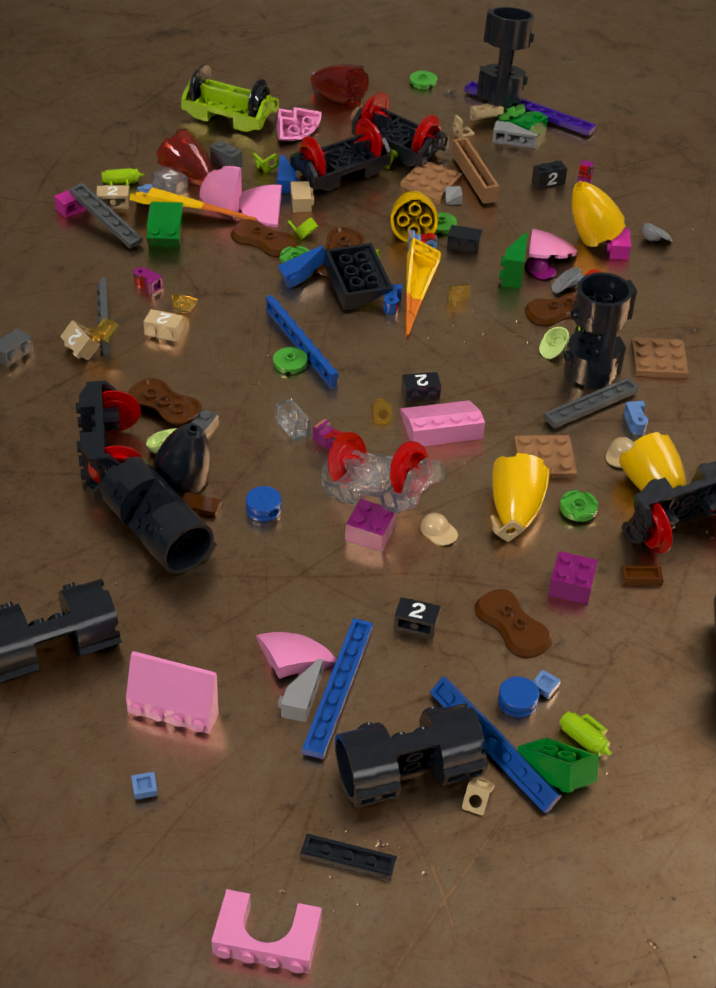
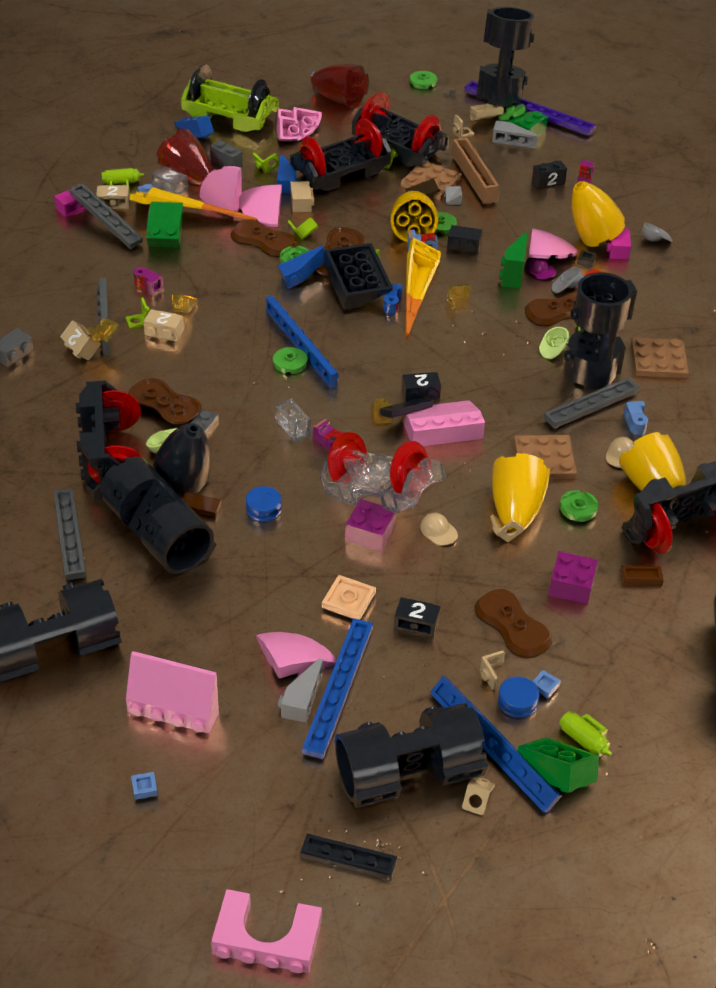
(69, 534): none -> dark grey plate
(145, 310): none -> lime bracket
(198, 125): none -> blue slope
(348, 597): none -> light nougat plate
(406, 407): none -> black tile
(427, 187): none -> dark brown tile
(486, 669): none -> tan bracket
(586, 258): none -> black tile

